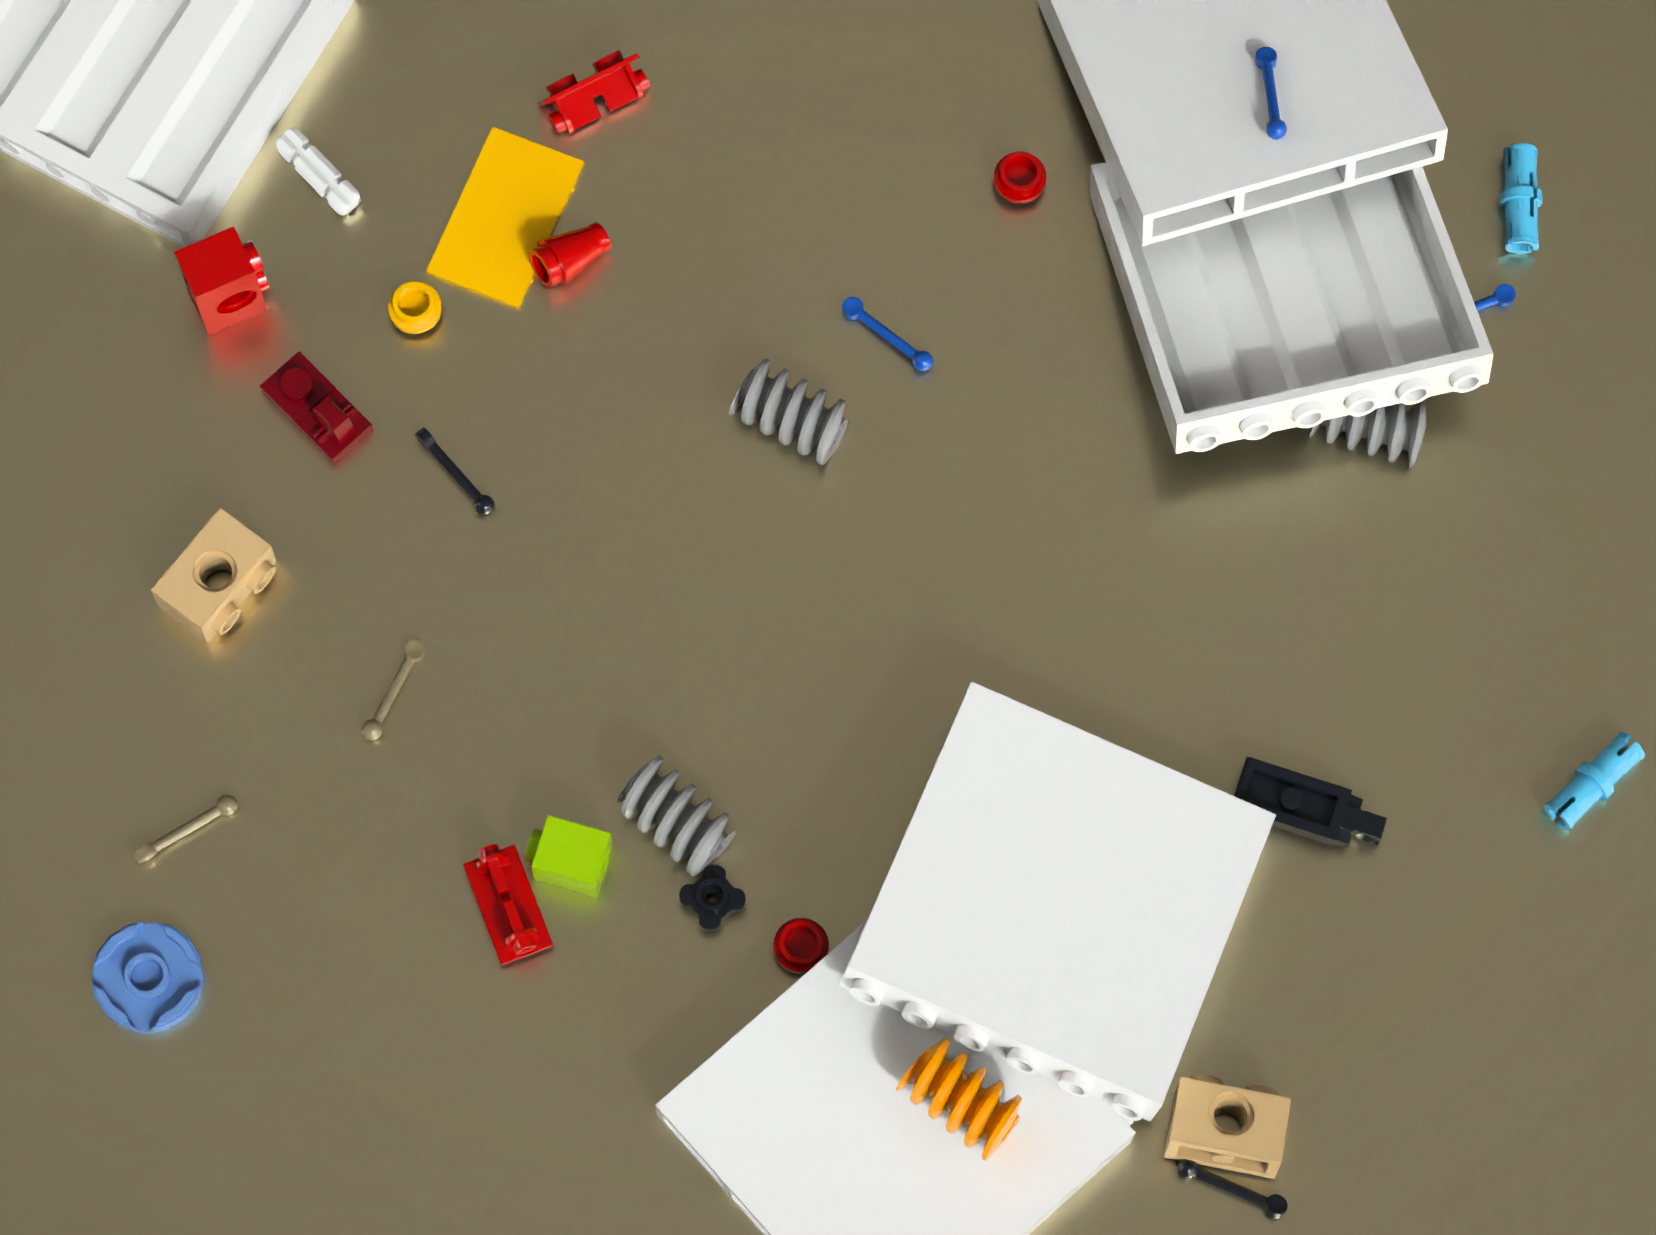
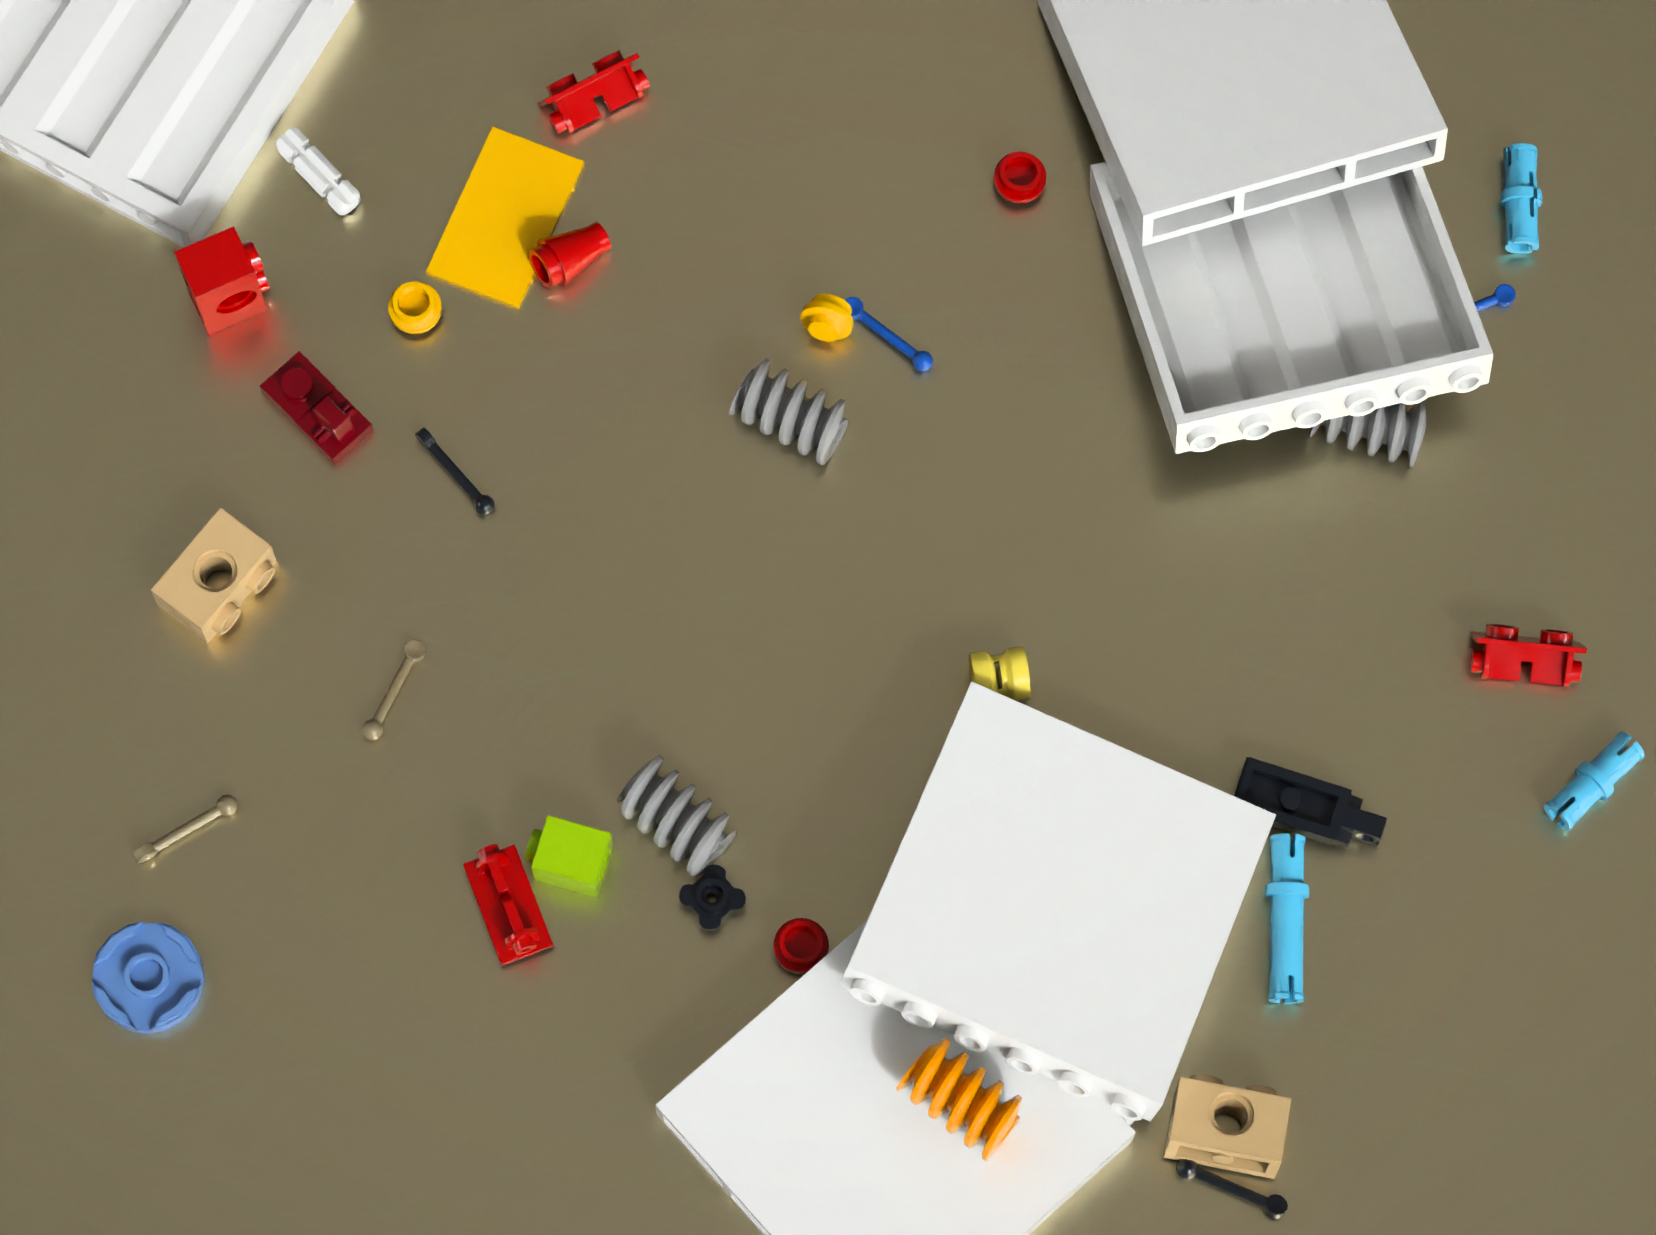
(827, 317): none -> yellow plate
(1011, 672): none -> light yellow wheel
(1266, 60): blue hinge -> none
(1286, 917): none -> medium azure pin
(1549, 655): none -> red hinge

